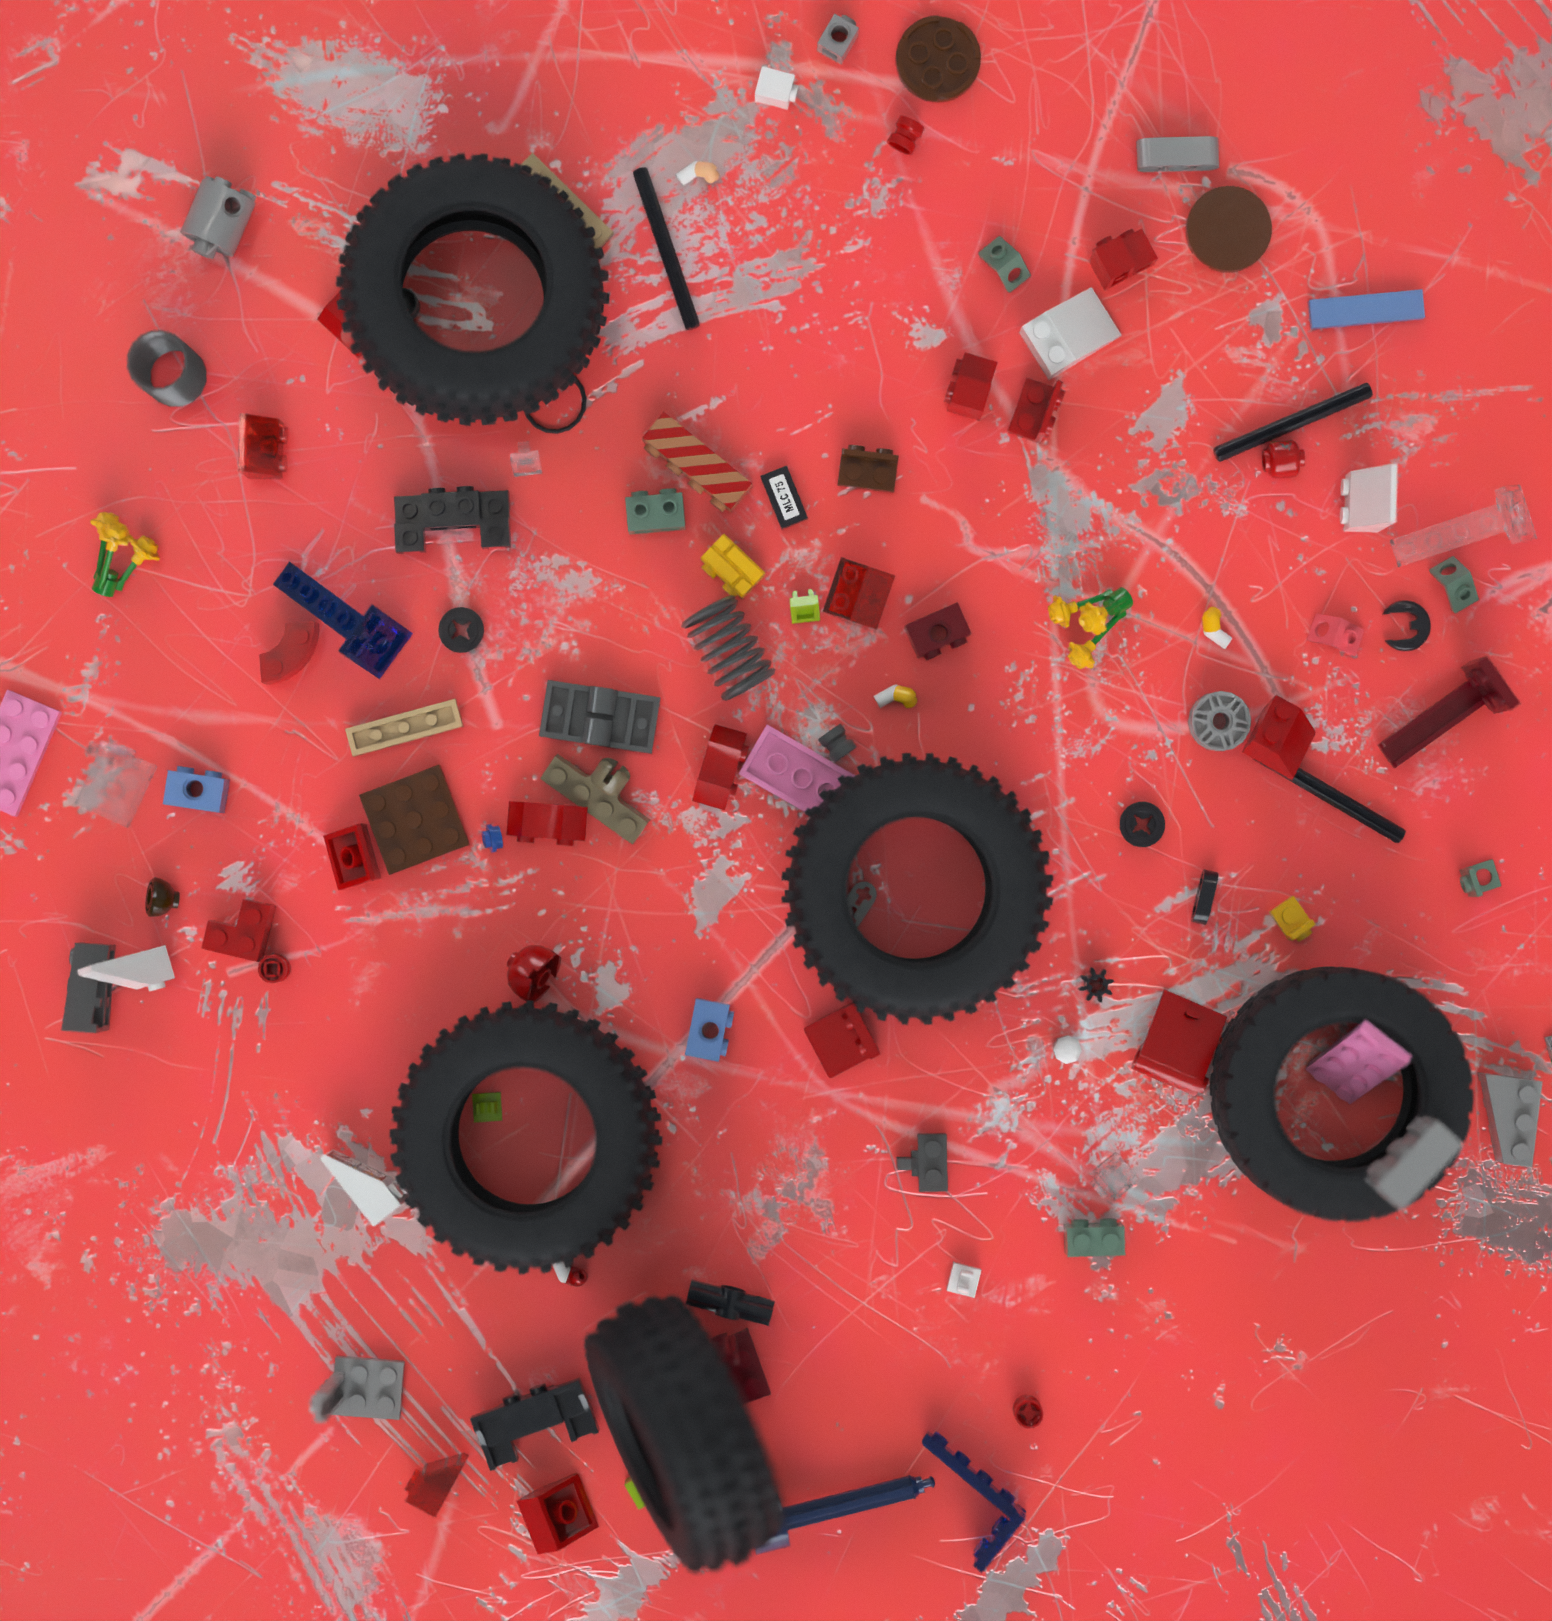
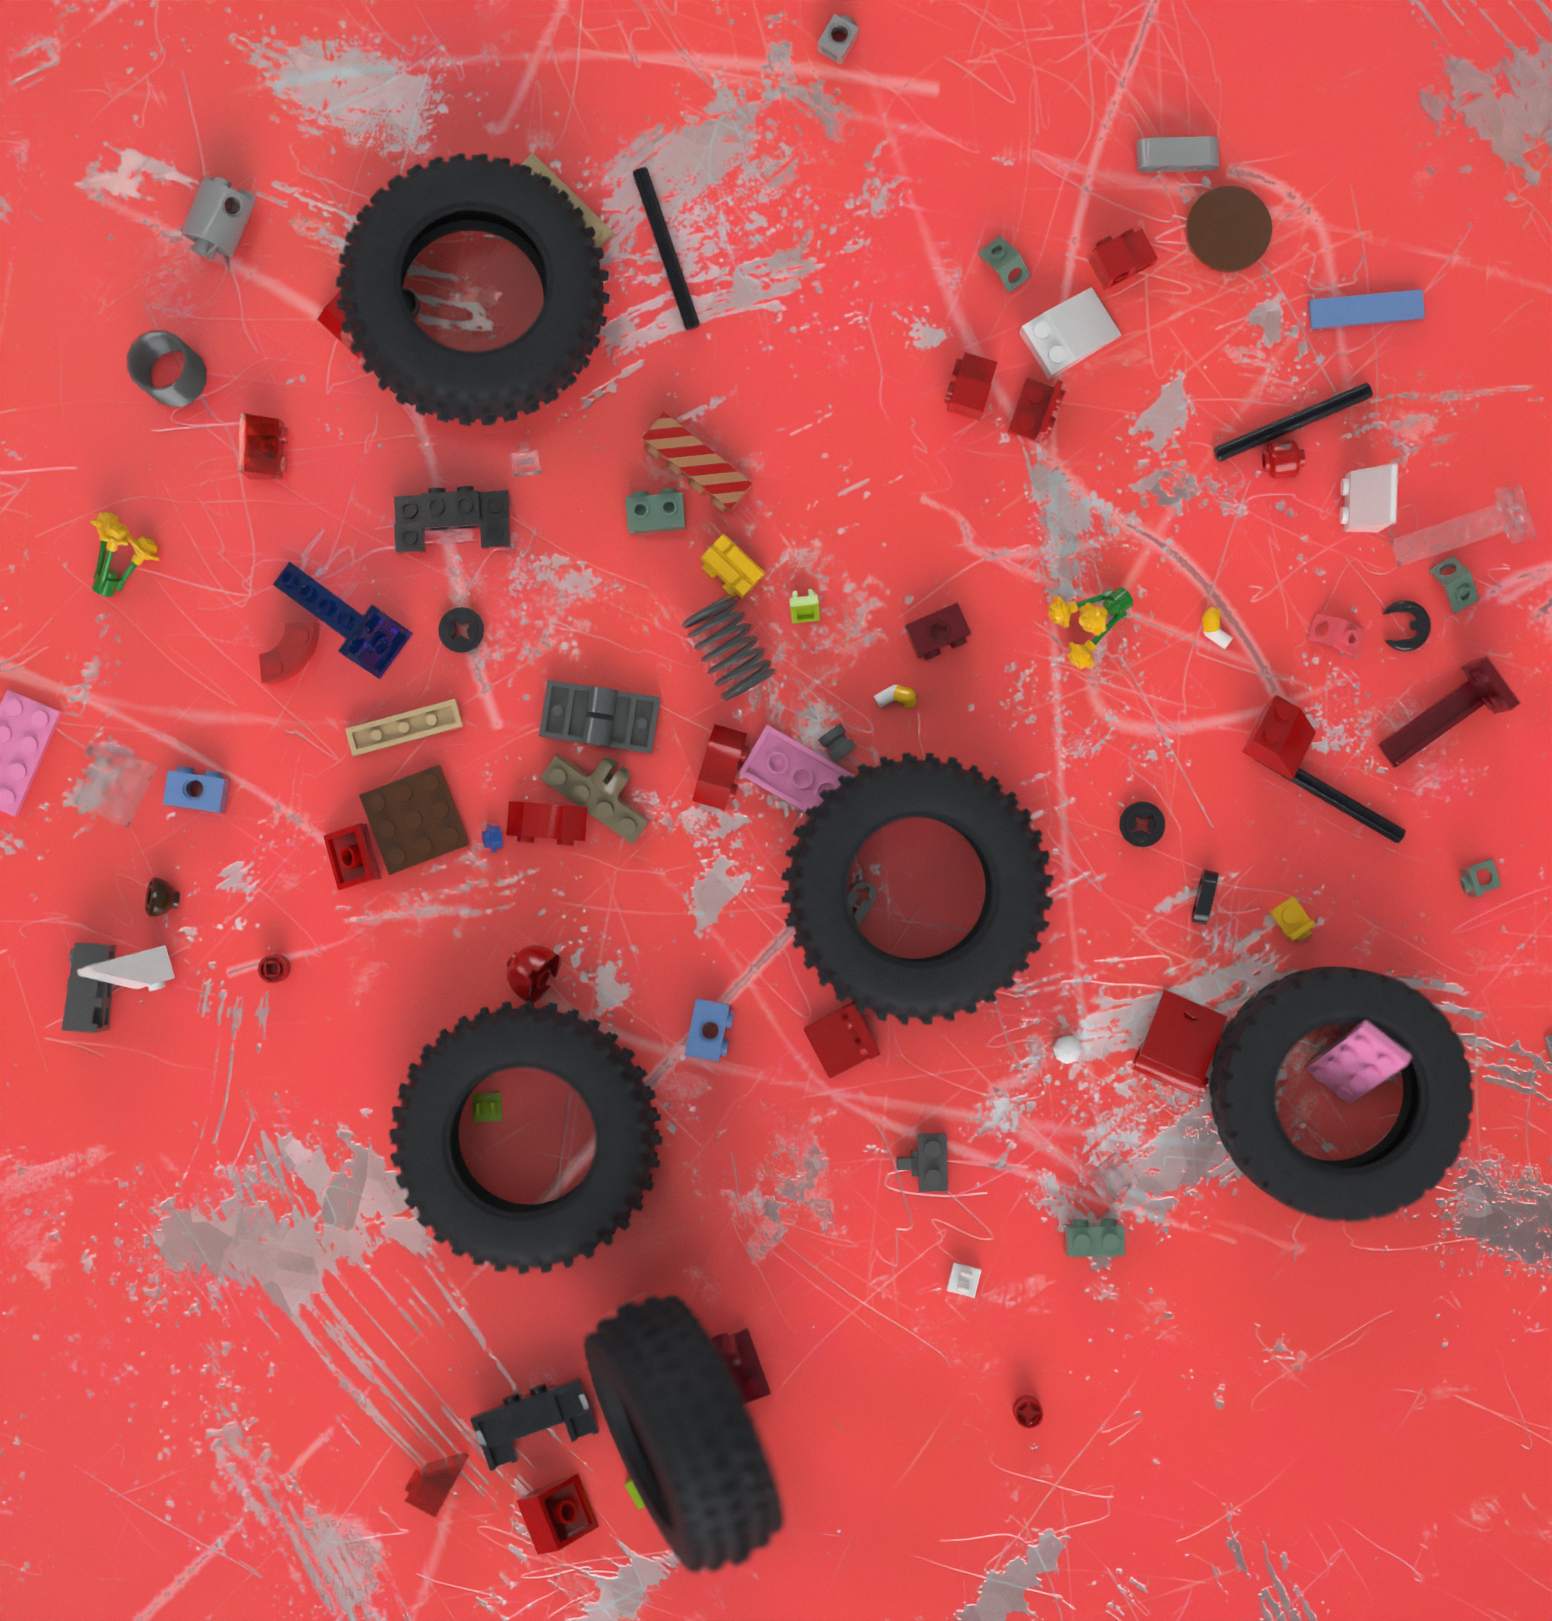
(247, 938): red brick -> none
(361, 1389): light grey bracket -> none
(370, 1189): white slope -> none
(571, 1275): arm -> none
(584, 399): black piece -> none
(698, 169): arm -> none
(730, 1302): black piece -> none
(776, 88): white brick -> none
(784, 497): tile -> none
(846, 1504): dark blue piece -> none
(858, 594): clear red slope -> none
(868, 469): reddish brown bracket -> none
(905, 135): red wheel -> none
(938, 59): reddish brown tile -> none
(982, 1482): clear blue bracket -> none
(1103, 981): black gear -> none
(1236, 715): light grey wheel -> none
(1413, 1161): light grey brick -> none
(1512, 1116): light grey wedge -> none

